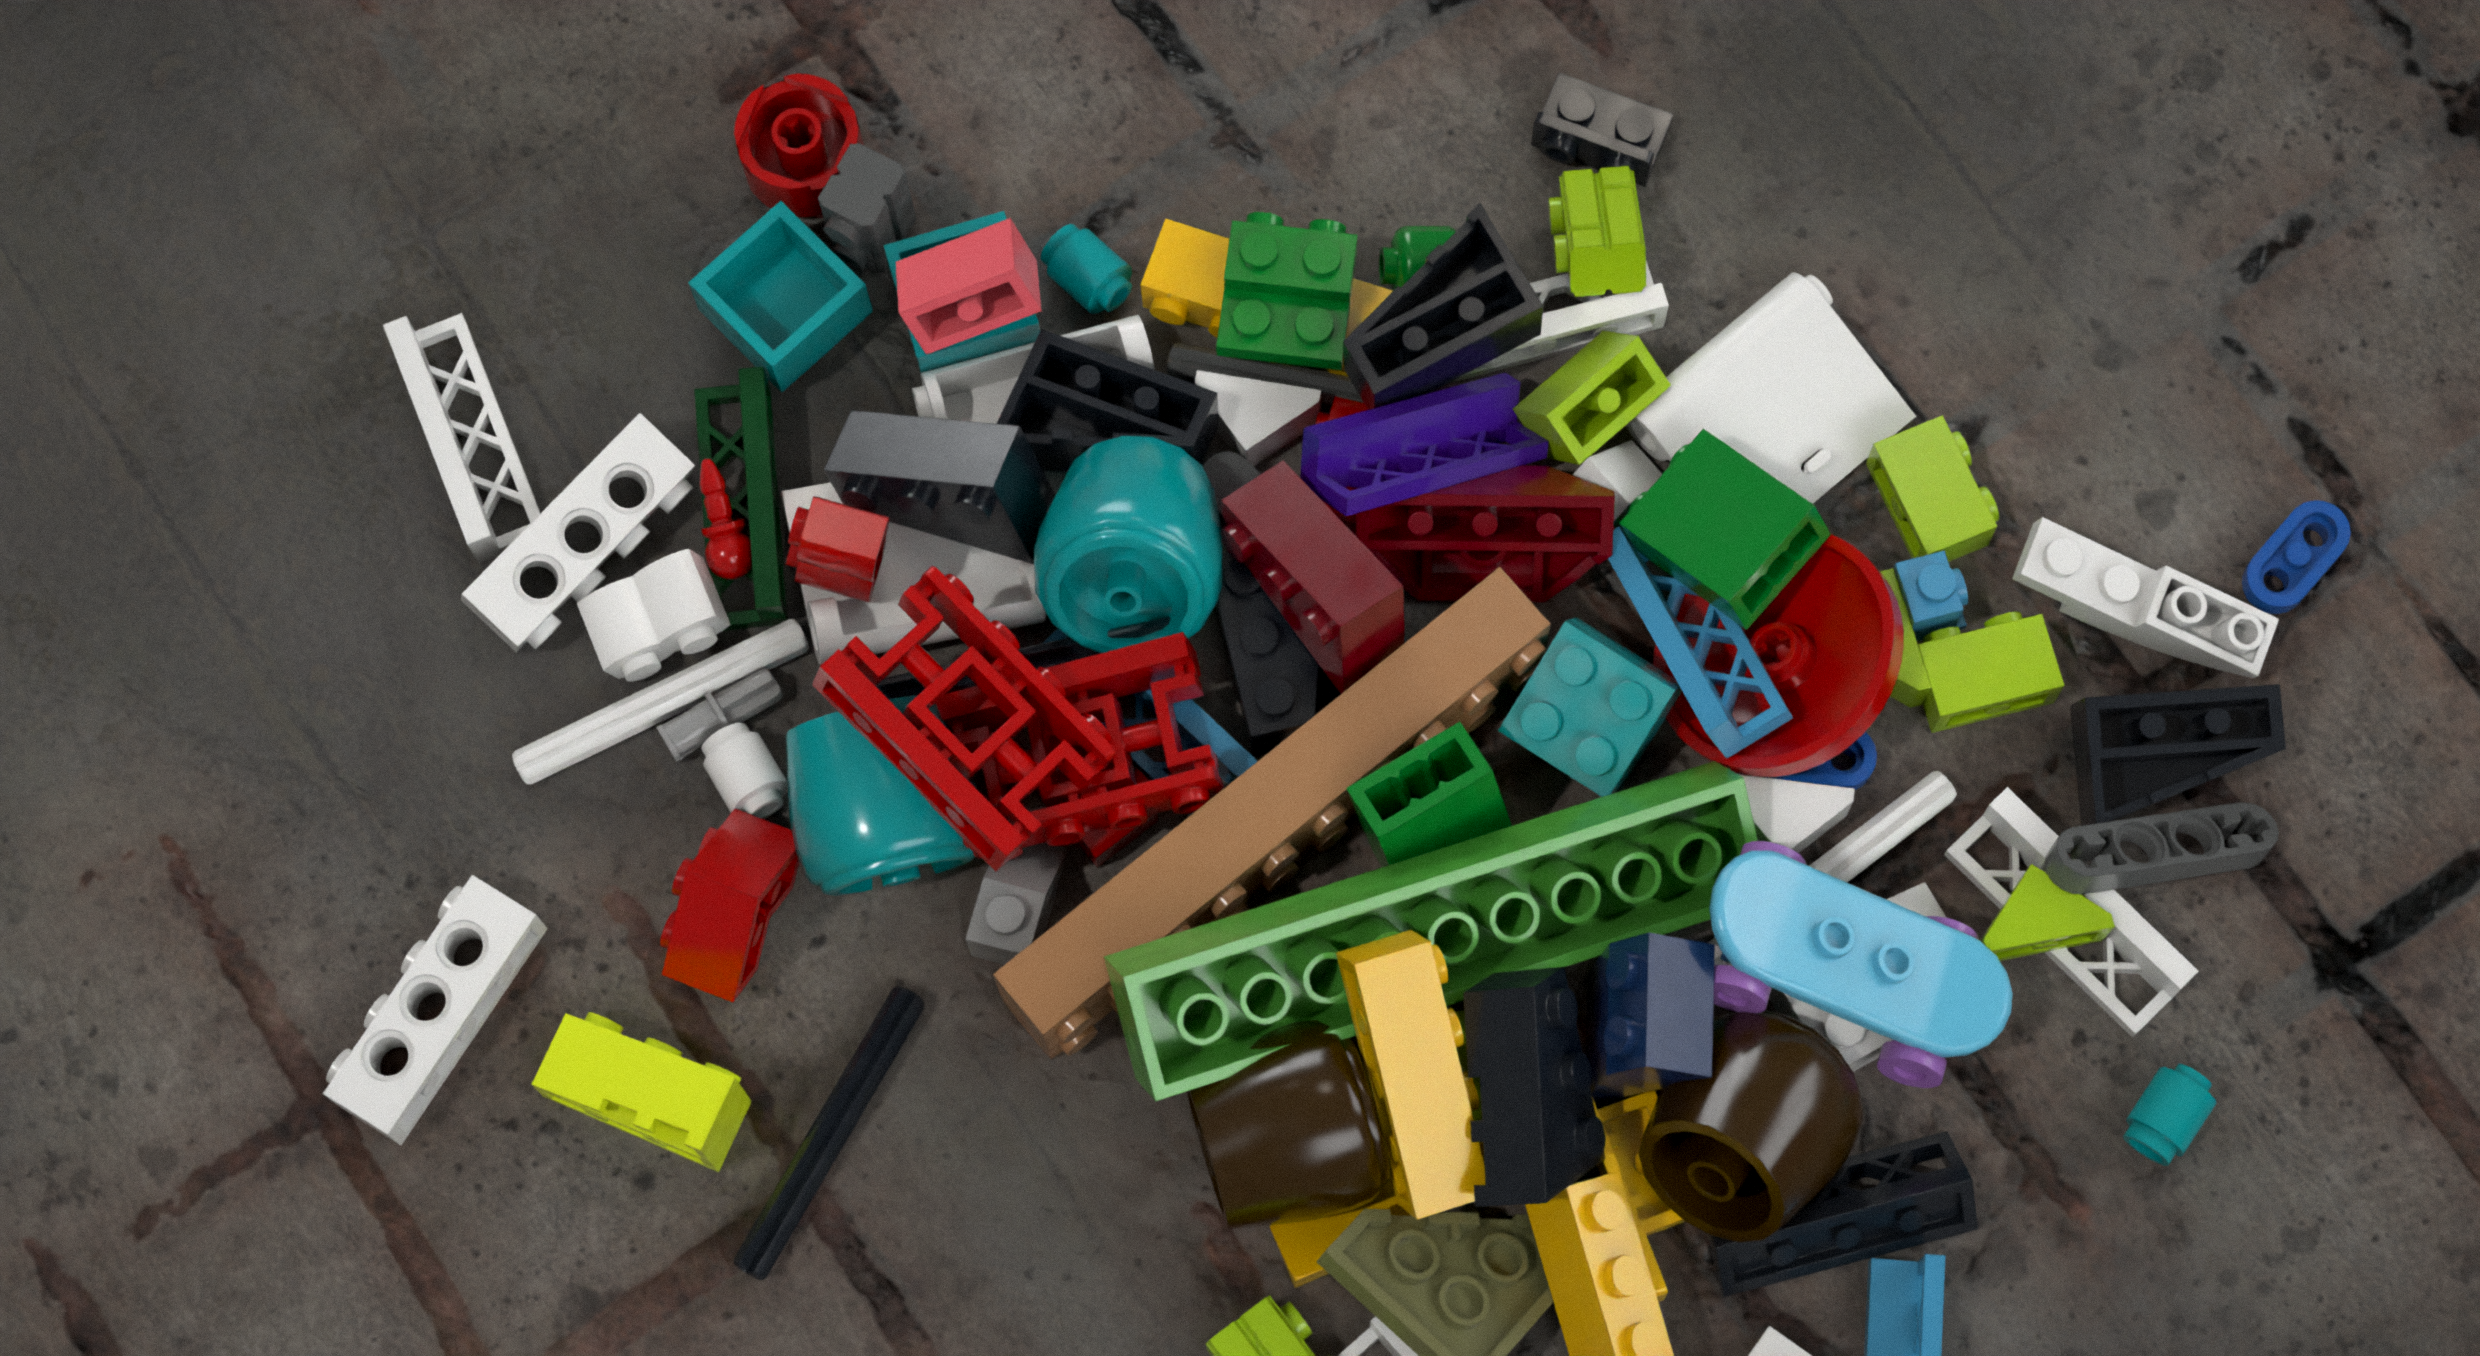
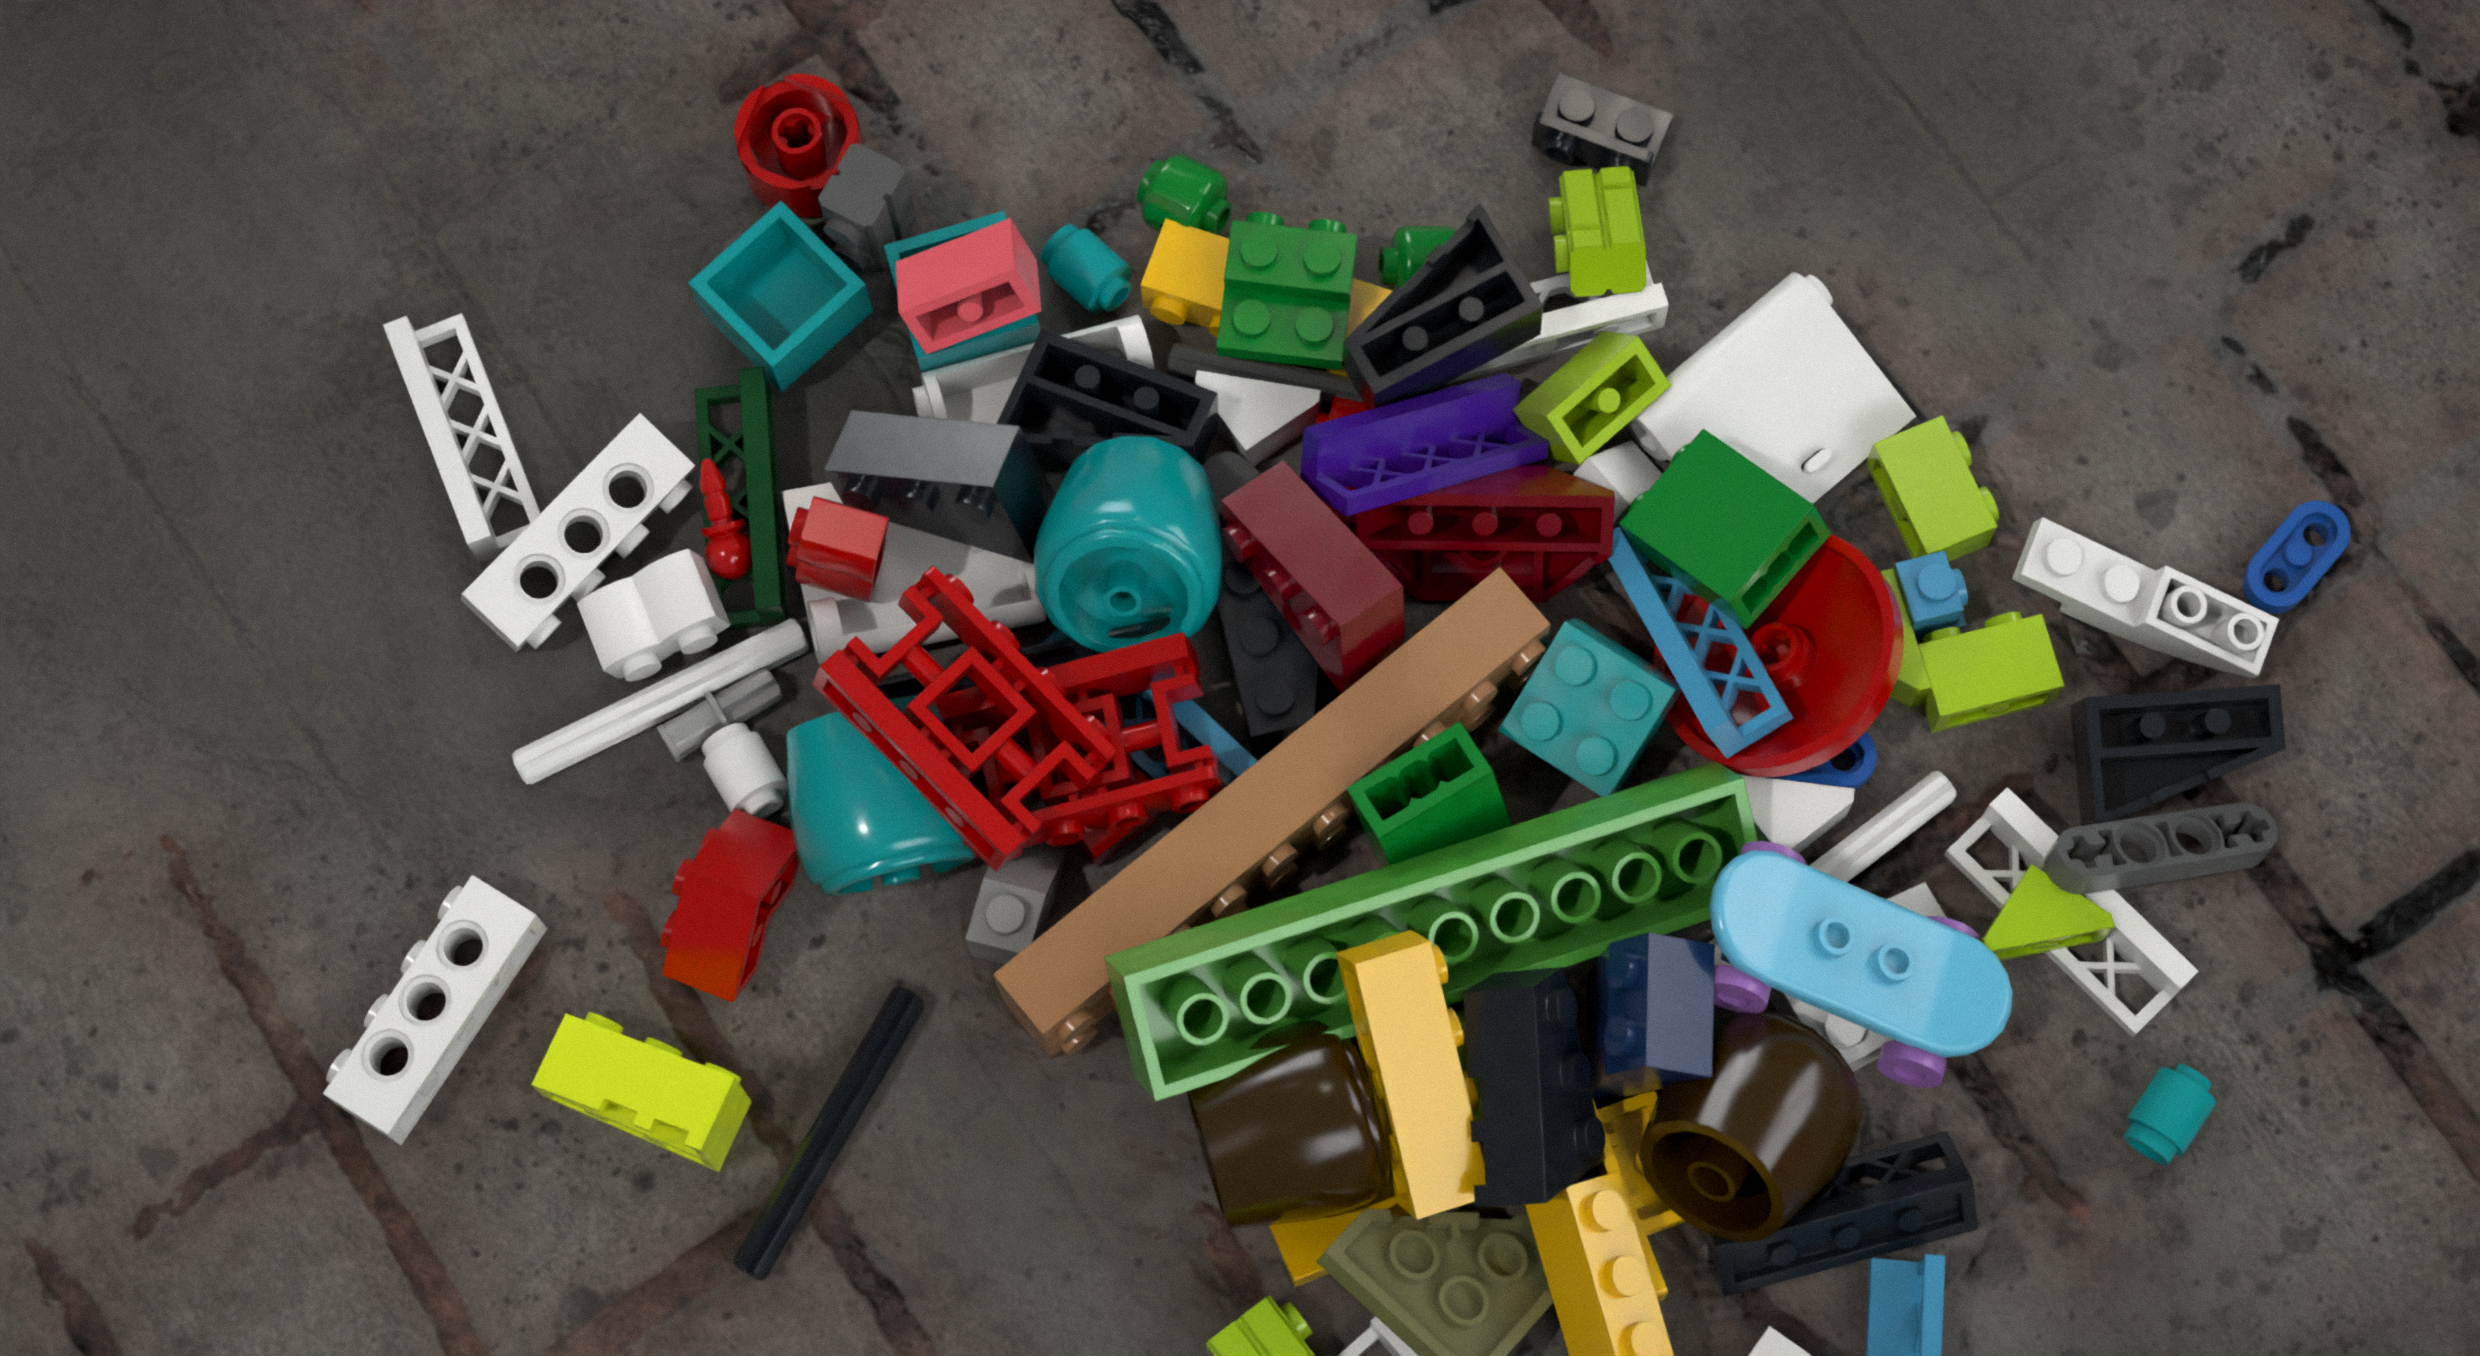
(1185, 194): none -> green head

